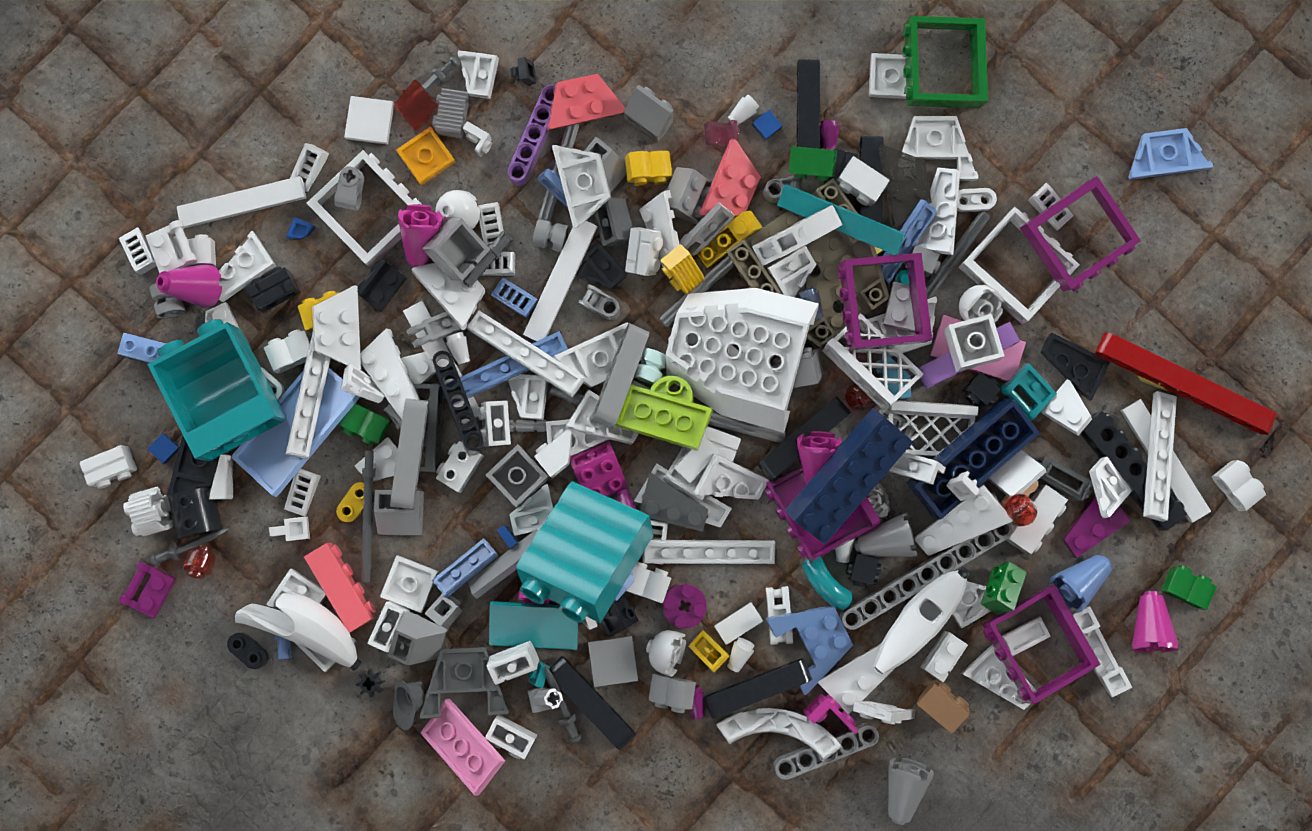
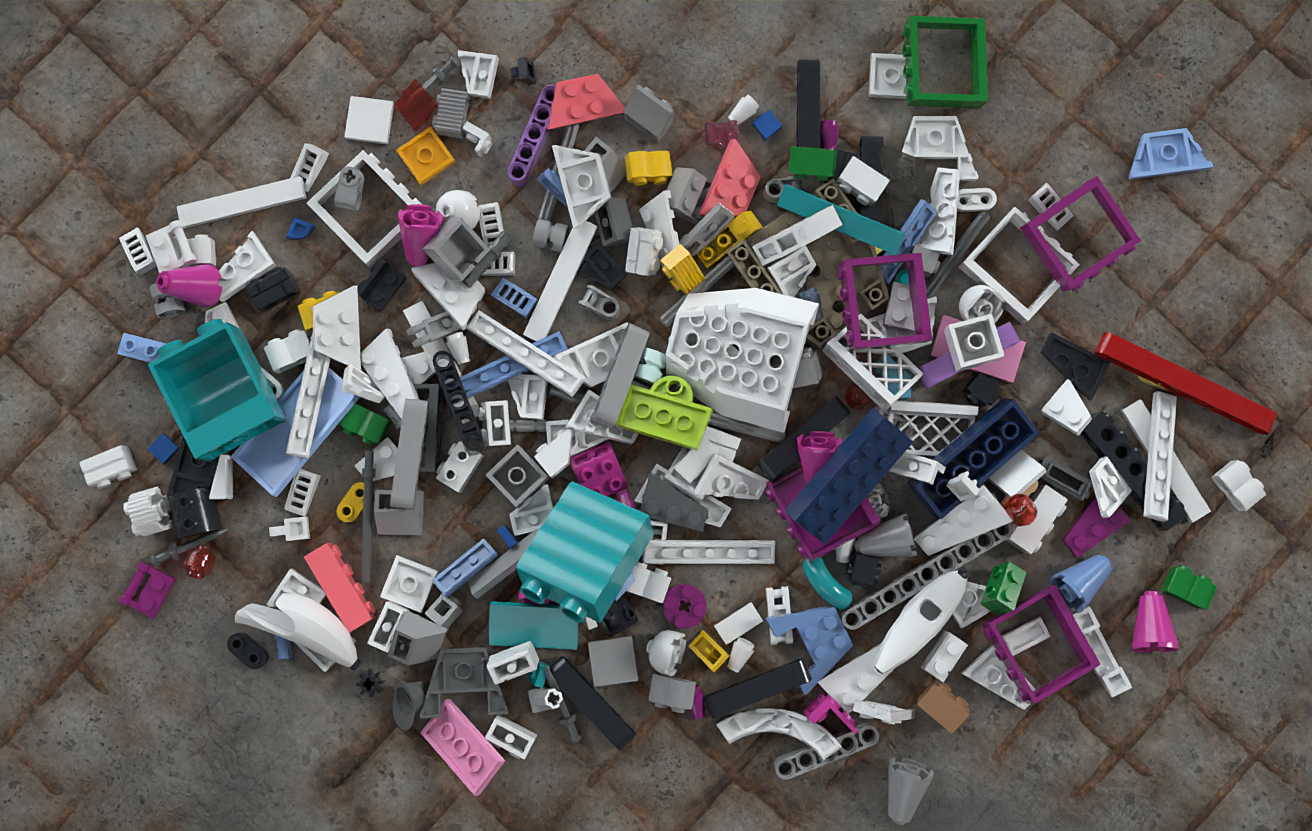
(1033, 387): teal plate -> none

